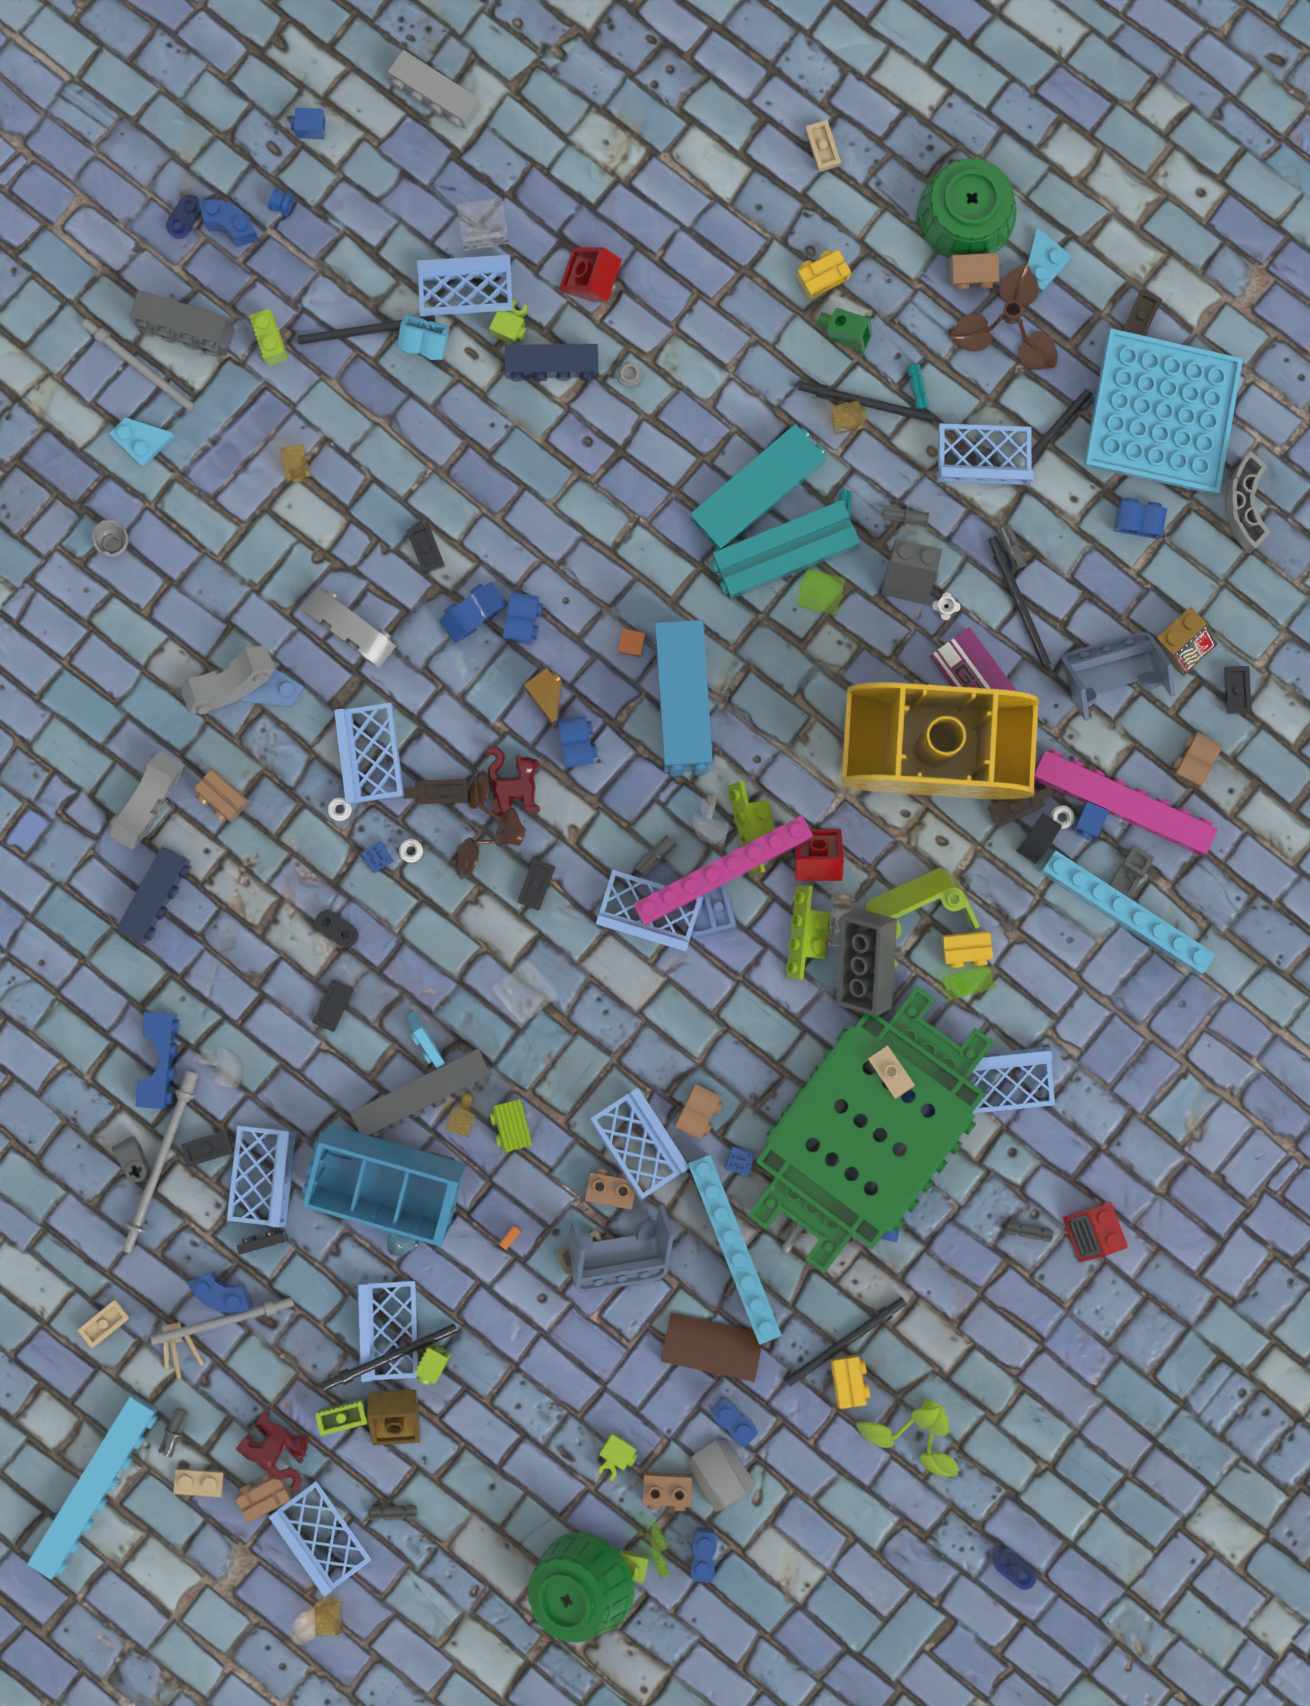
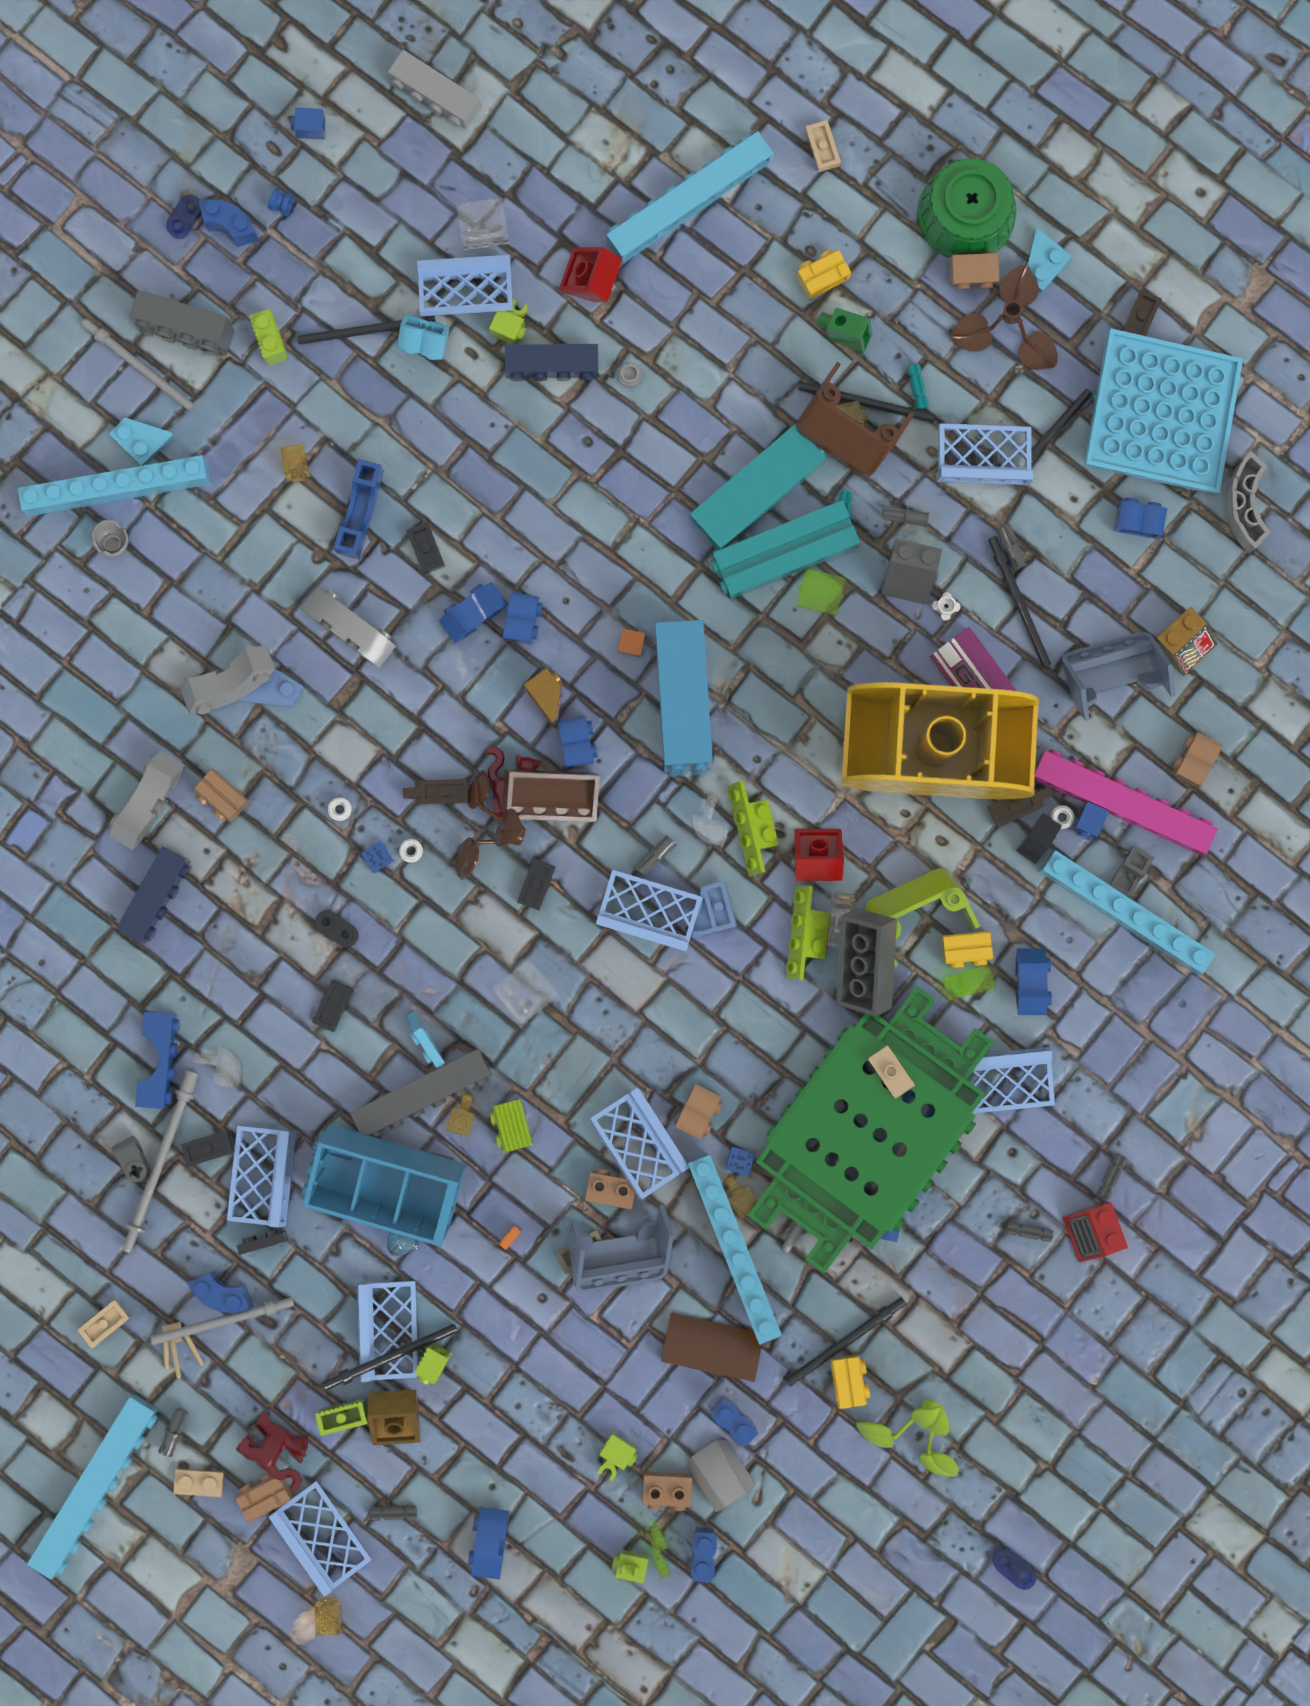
(114, 486): none -> medium azure brick
(350, 760): light blue fence -> none
(361, 506): none -> blue arch
(489, 1543): none -> blue brick
(552, 794): none -> reddish brown slope
(594, 1580): green piece -> none
(690, 196): none -> medium azure brick
(723, 870): dark pink brick -> none
(742, 1199): none -> clear yellow plate
(844, 436): none -> reddish brown windscreen
(1032, 990): none -> blue brick
(1112, 1176): none -> dark grey axle
(1237, 690): black plate -> none

